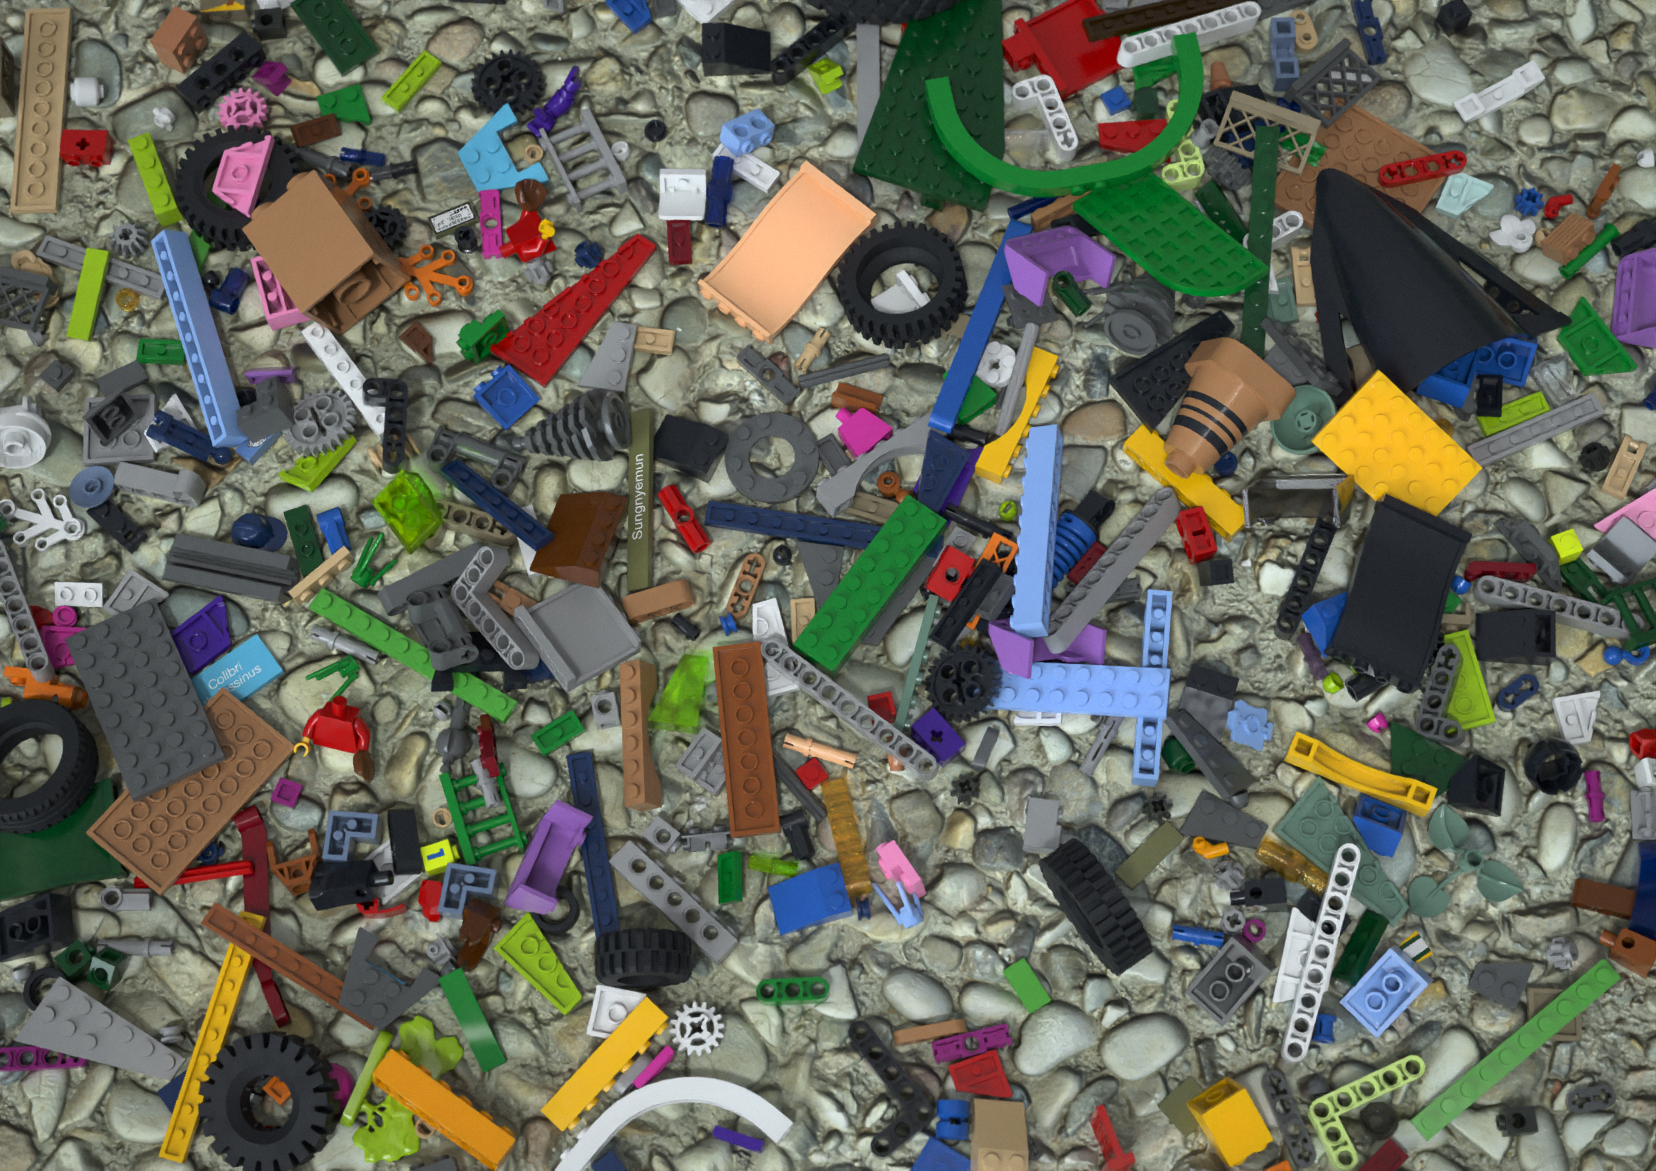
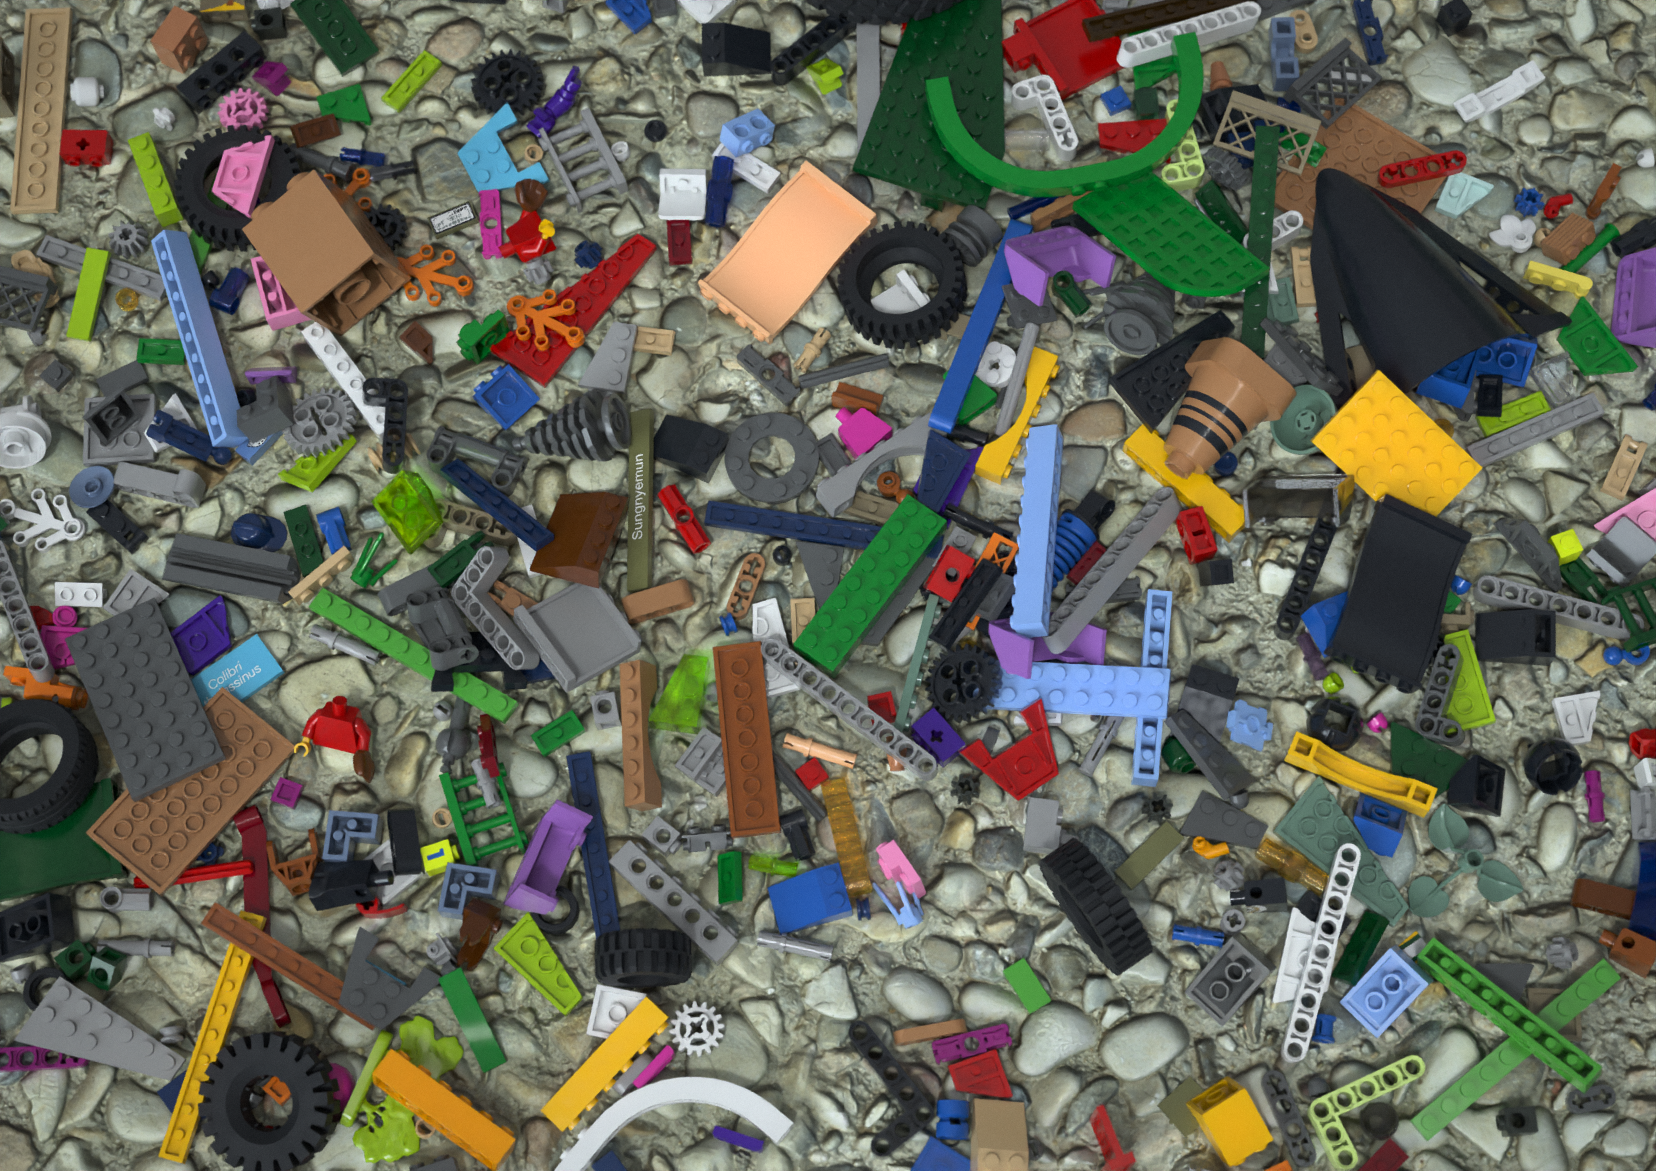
(345, 667): green plant -> none
(429, 899): red rock -> none
(456, 560): none -> dark green hinge
(467, 238): black bush -> none
(544, 318): none -> orange plant
(687, 628): black pin -> none
(781, 985): green beam -> none
(795, 945): none -> light grey pin
(973, 234): none -> dark grey wheel
(1012, 512): lime hinge -> none
(1023, 764): none -> red wing
(1202, 136): light grey bush -> none
(1258, 925): magenta bush -> none
(1331, 737): none -> black piece
(1363, 686): black piece -> none
(1505, 570): dark red plate -> none
(1509, 1015): none -> bright green brick
(1520, 697): dark blue beam -> none
(1558, 279): none -> light yellow plate
(1595, 456): pearl dark grey gear -> none

